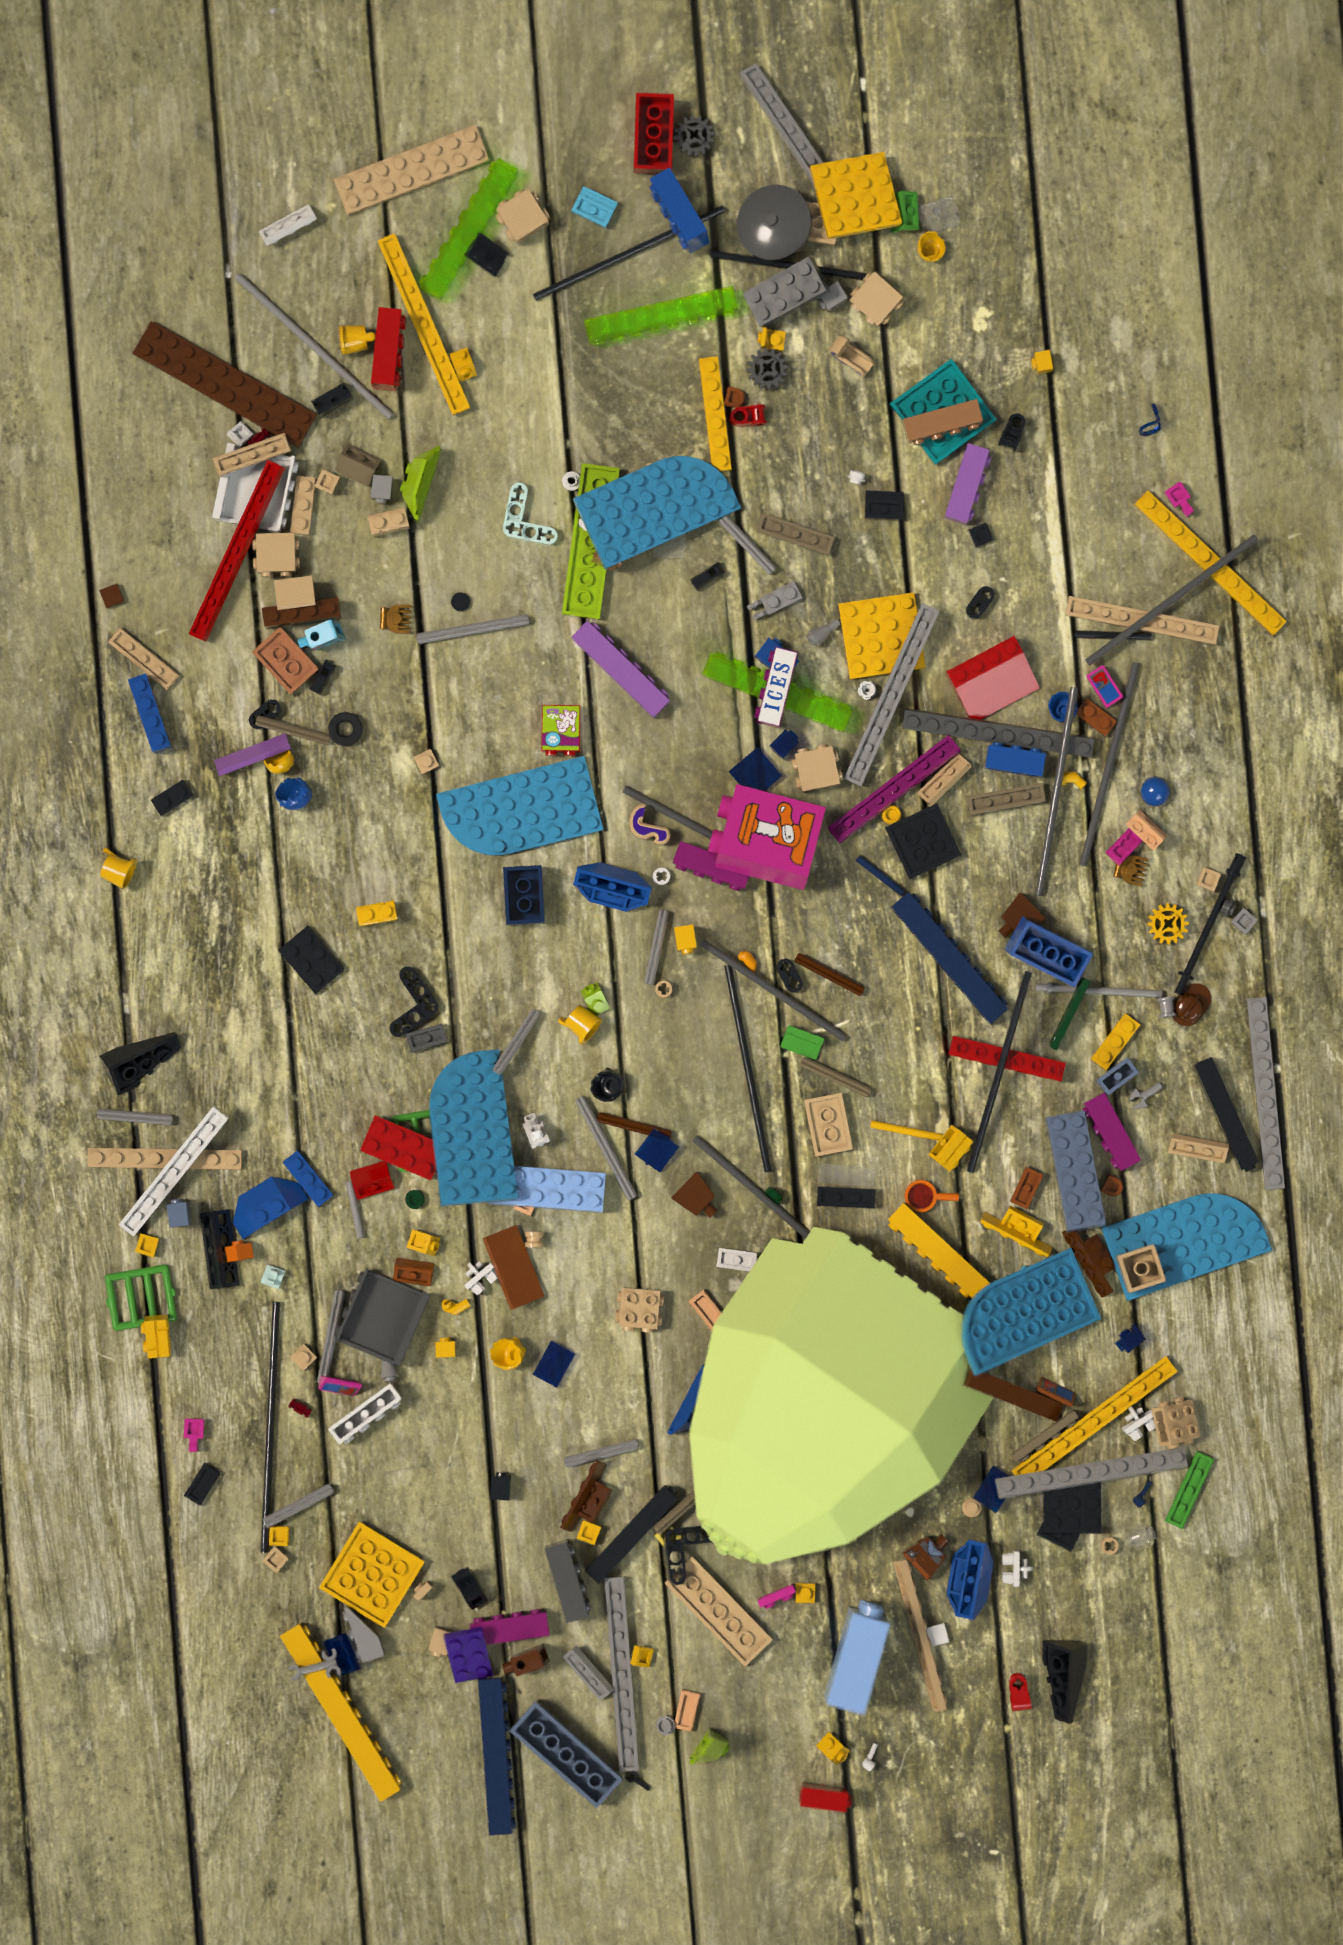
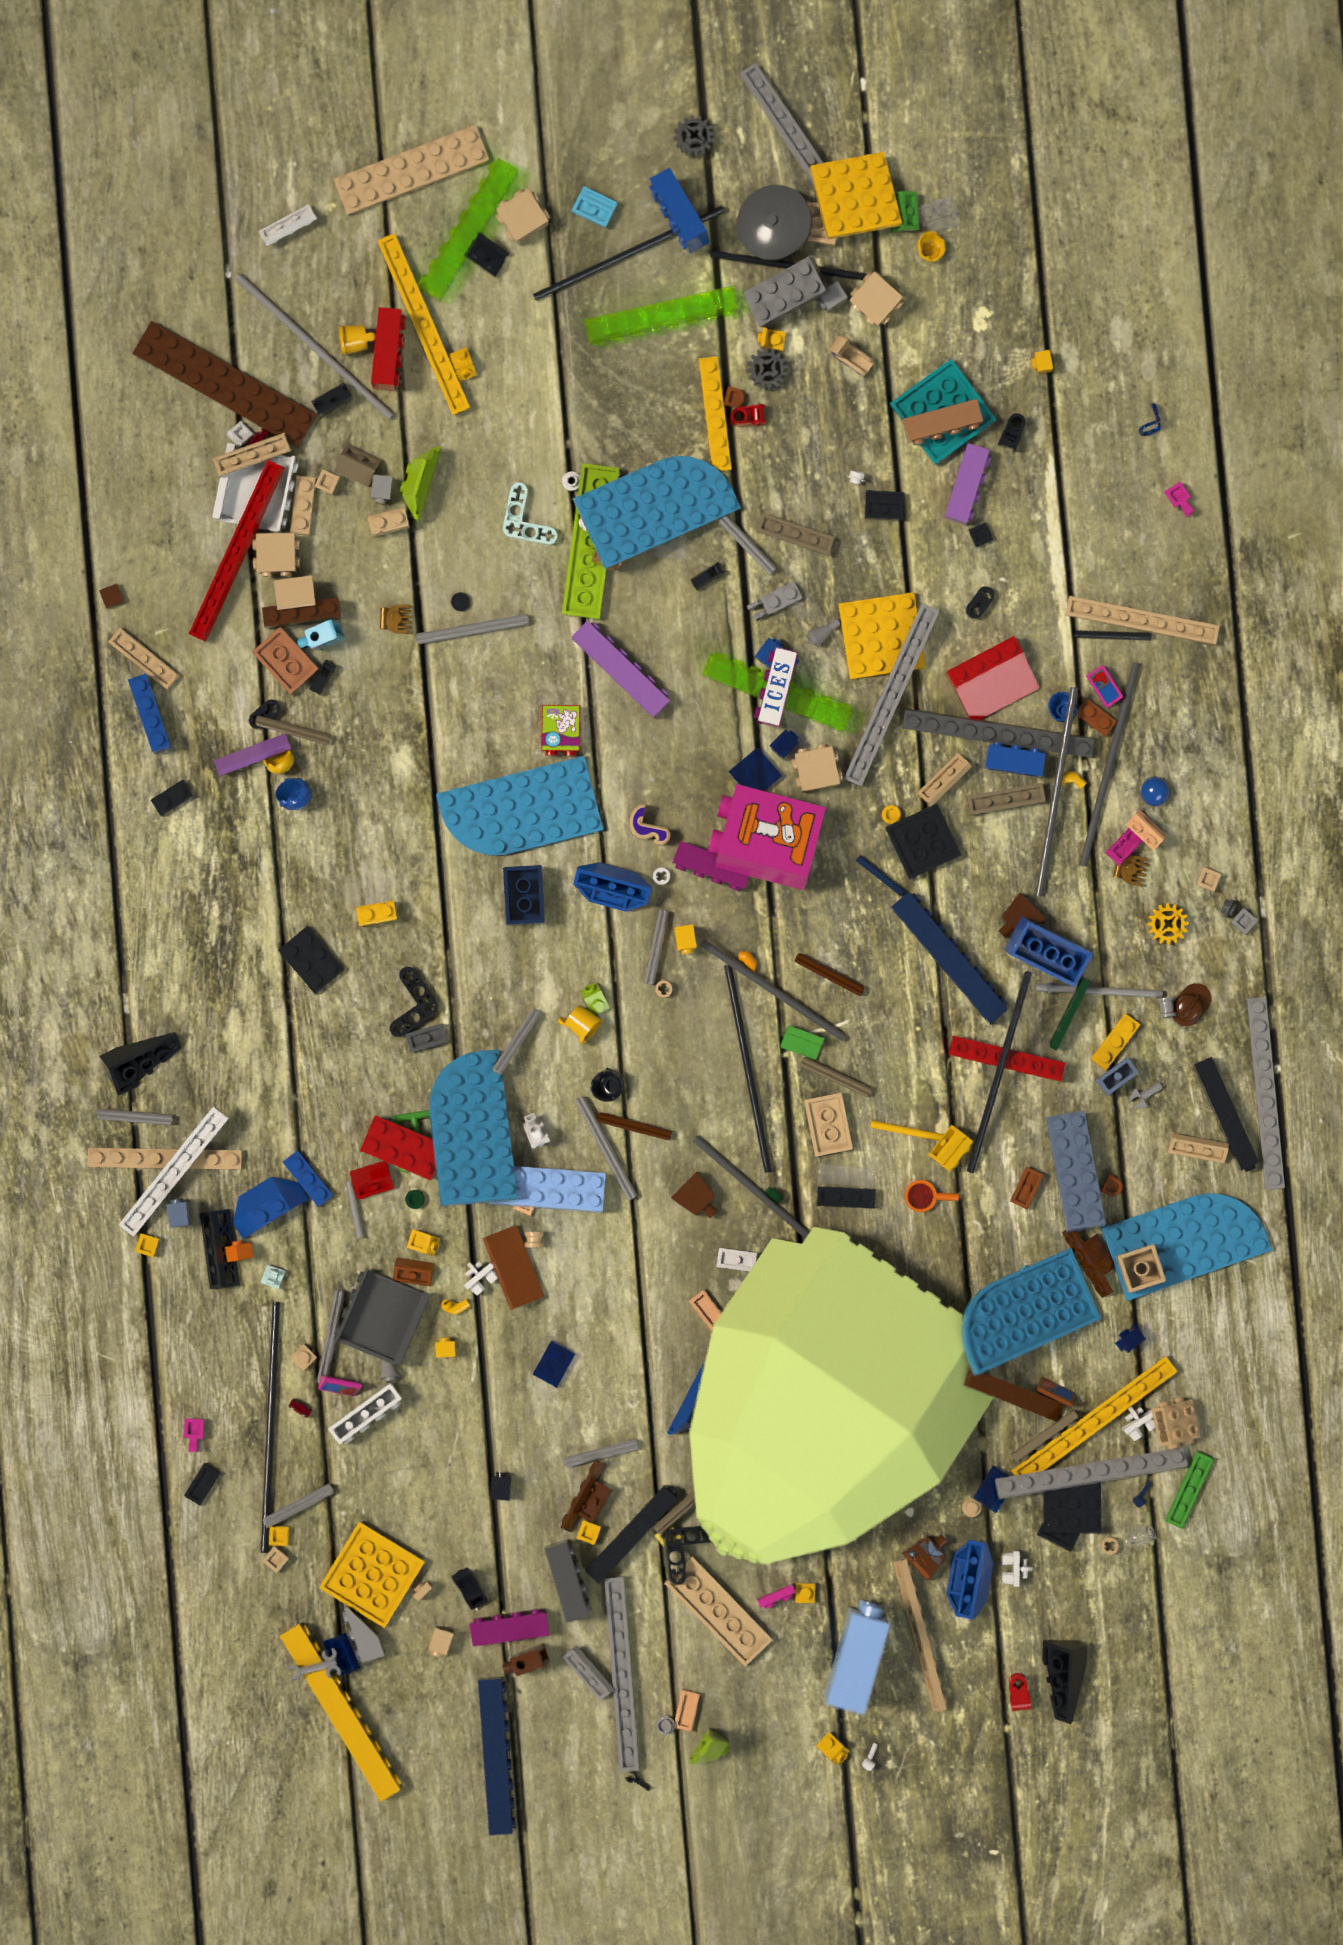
(117, 870): yellow hat -> none
(127, 1276): bright green bar -> none
(157, 1336): yellow brick -> none
(345, 740): black tyre -> none
(426, 761): tan plate -> none
(468, 1654): dark purple plate -> none
(507, 1353): yellow hair -> none
(566, 1753): sand blue brick -> none
(639, 1309): tan brick -> none
(642, 1656): yellow plate -> none
(653, 132): red brick -> none
(657, 1150): clear blue piece -> none
(668, 812): dark grey piece -> none
(793, 972): black beam -> none
(824, 1797): red brick -> none
(872, 691): white plate -> none
(894, 789): magenta plate -> none
(937, 1250): yellow brick -> none
(937, 1634): white tile -> none
(1020, 1228): yellow bracket -> none
(1111, 1131): magenta brick -> none
(1172, 599): dark grey piece -> none
(1205, 557): yellow plate -> none
(1232, 874): black bar -> none

